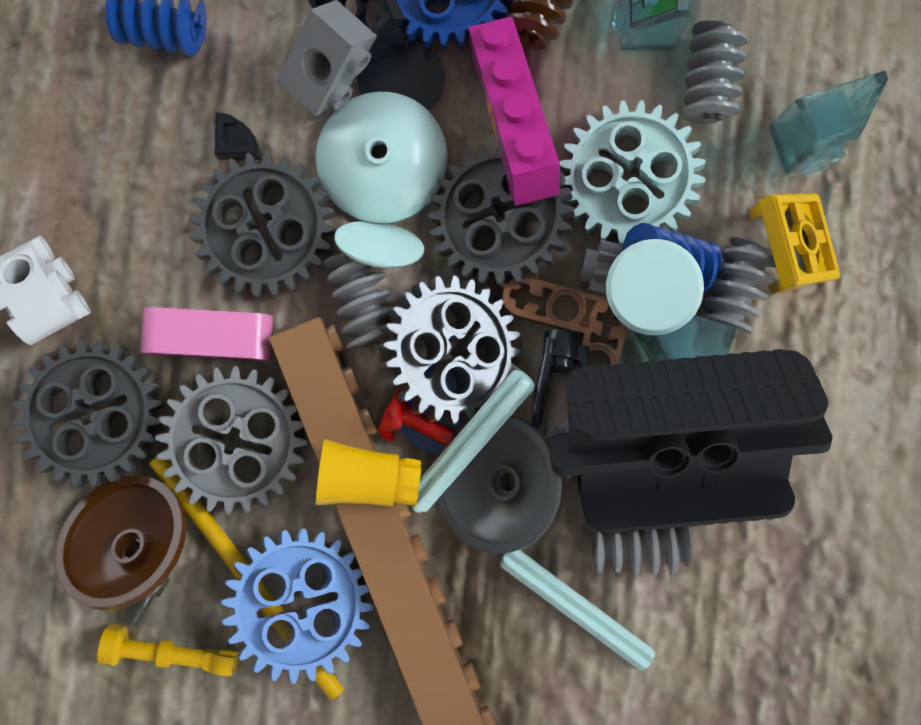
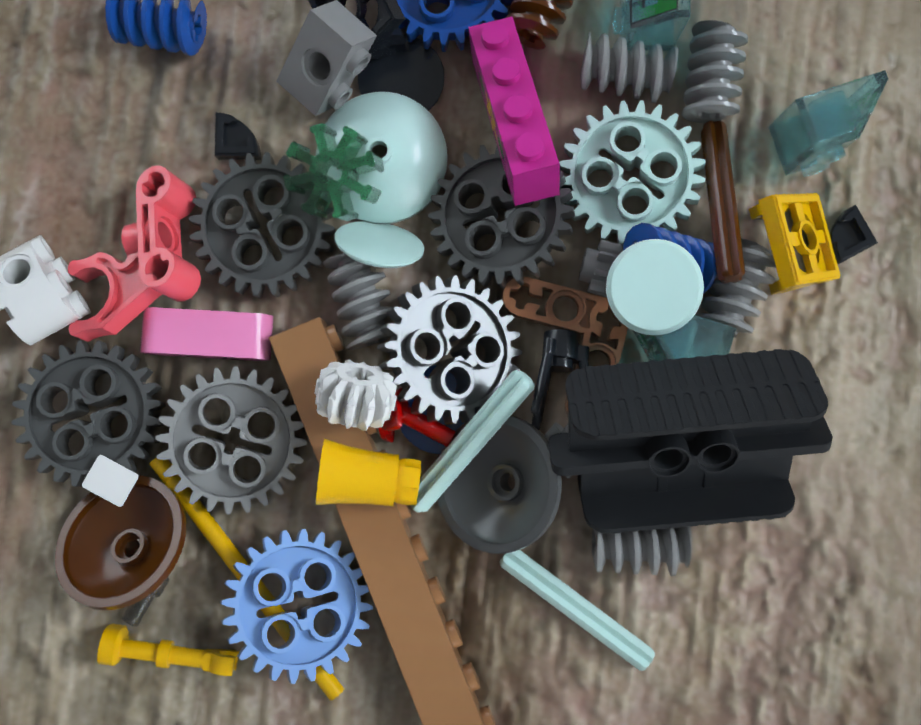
(110, 480): none -> white sticker
(153, 257): none -> coral piece
(325, 187): none -> clear green gear
(355, 395): none -> white gear
(627, 67): none -> light grey piece
(722, 202): none -> reddish brown axle
(850, 235): none -> black tile

